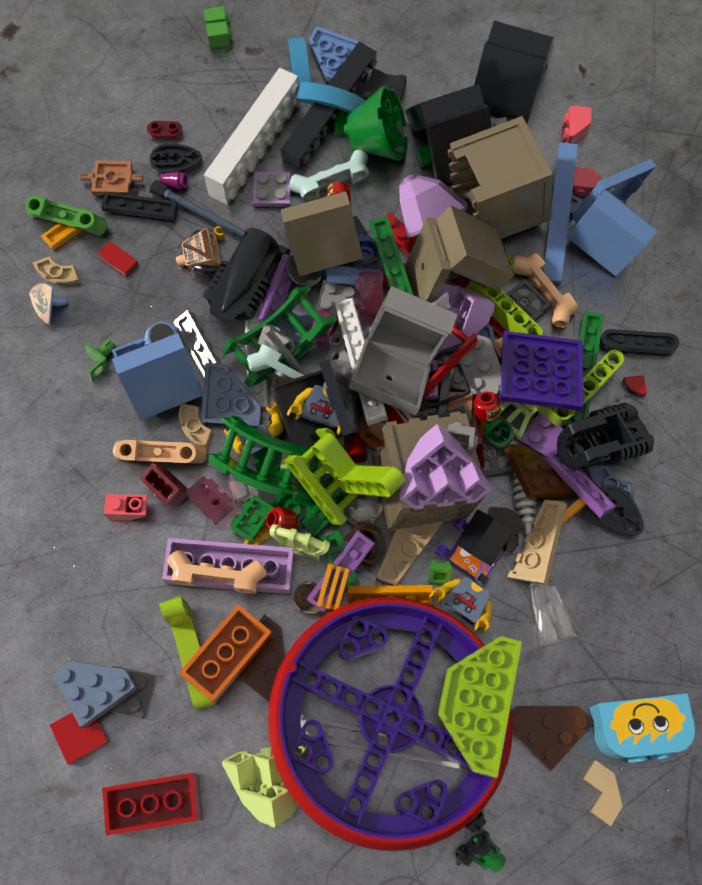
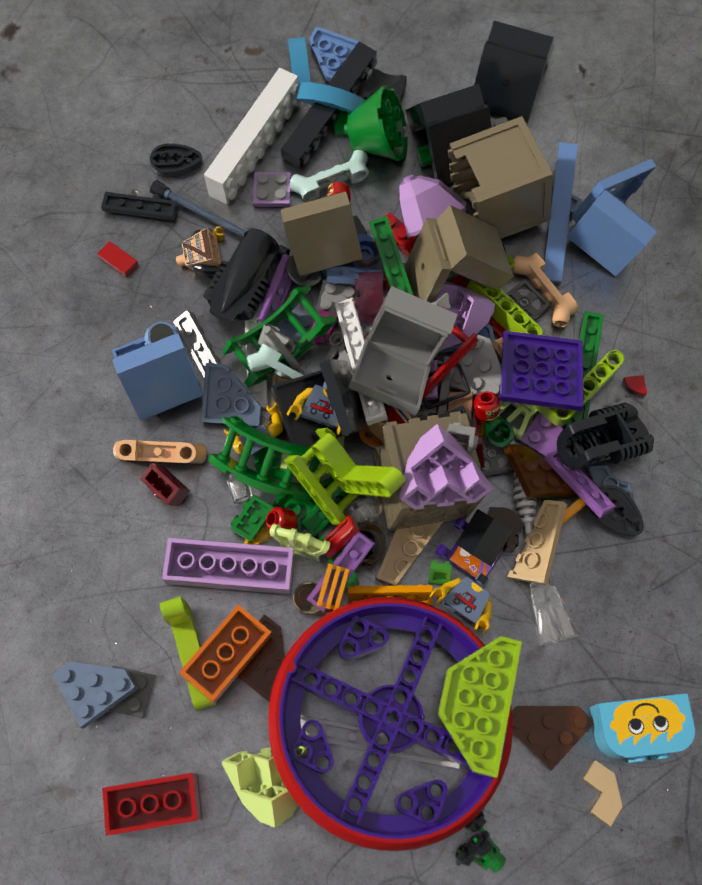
(43, 300): shield -> none
(56, 273): tan tile -> none
(59, 235): light orange tile -> none
(66, 215): bright green plate -> none
(76, 741): red tile -> none
(99, 355): bright green bracket -> none
(111, 177): nougat plate -> none
(125, 507): coral slope -> none
(164, 130): dark red plate -> none
(174, 179): magenta cone -> none
(192, 426): tan tile -> none
(209, 499): clear pink brick -> none
(217, 28): bright green piece -> none
(244, 581): light nougat plate -> none
(341, 535): none -> red tile
(357, 450): red hat -> none
(577, 123): coral slope -> none
(584, 181): coral slope -> none
(639, 341): black plate -> none

